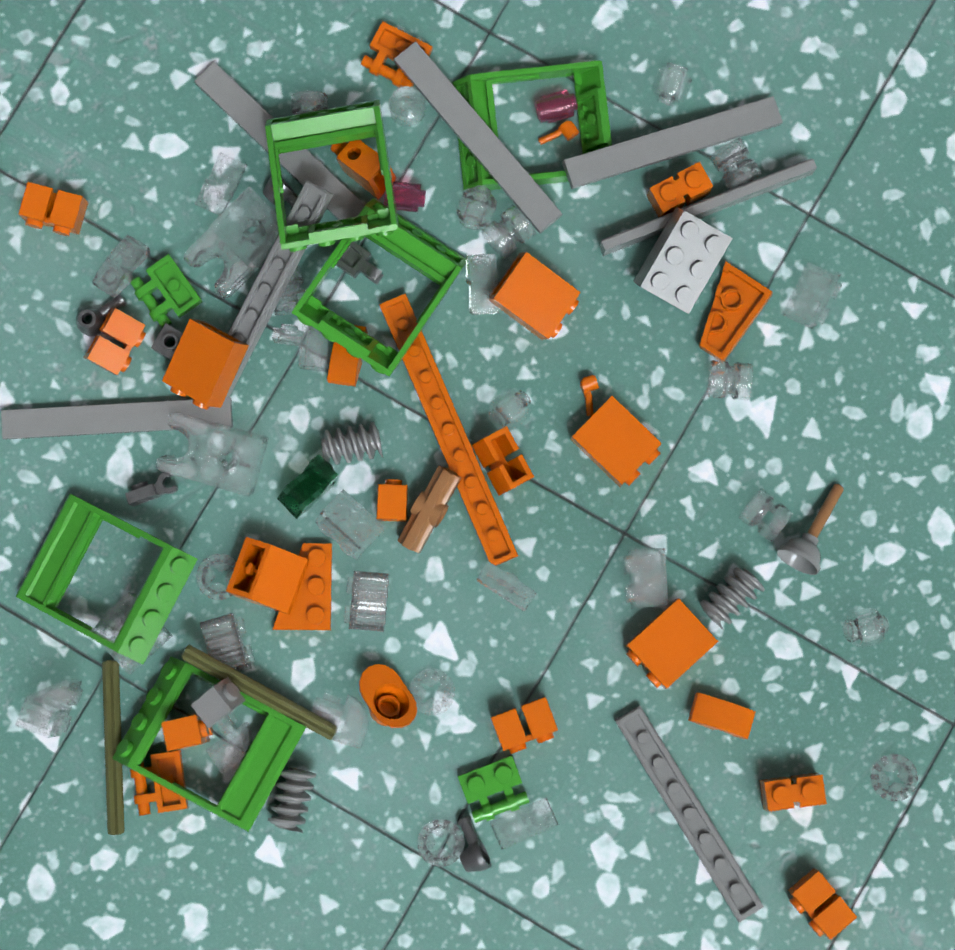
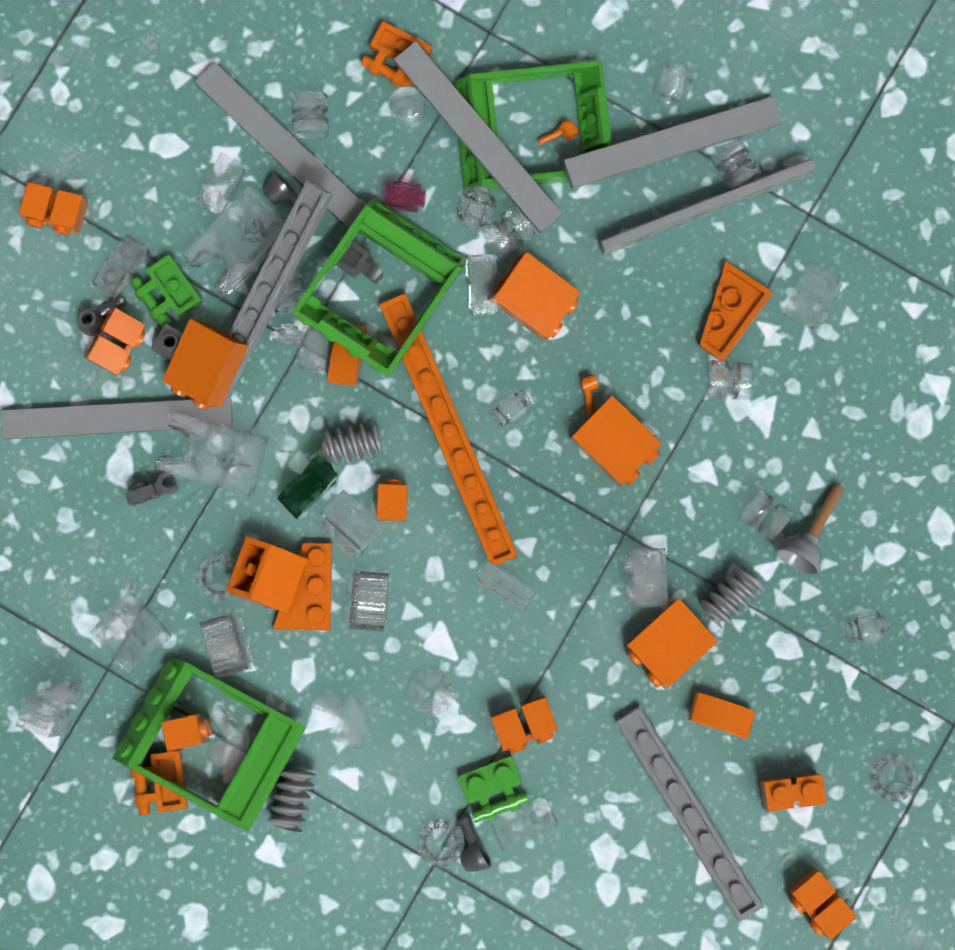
(61, 557): bright green window -> none
(112, 738): olive axle -> none
(218, 702): light grey brick -> none
(259, 692): olive axle -> none
(323, 129): bright green window -> none
(362, 166): orange torso -> none
(387, 697): orange piece -> none
(429, 509): medium nougat piece -> none
(492, 453): orange piece -> none
(556, 106): clear pink brick -> none
(671, 192): orange piece -> none
(682, 260): brick -> none

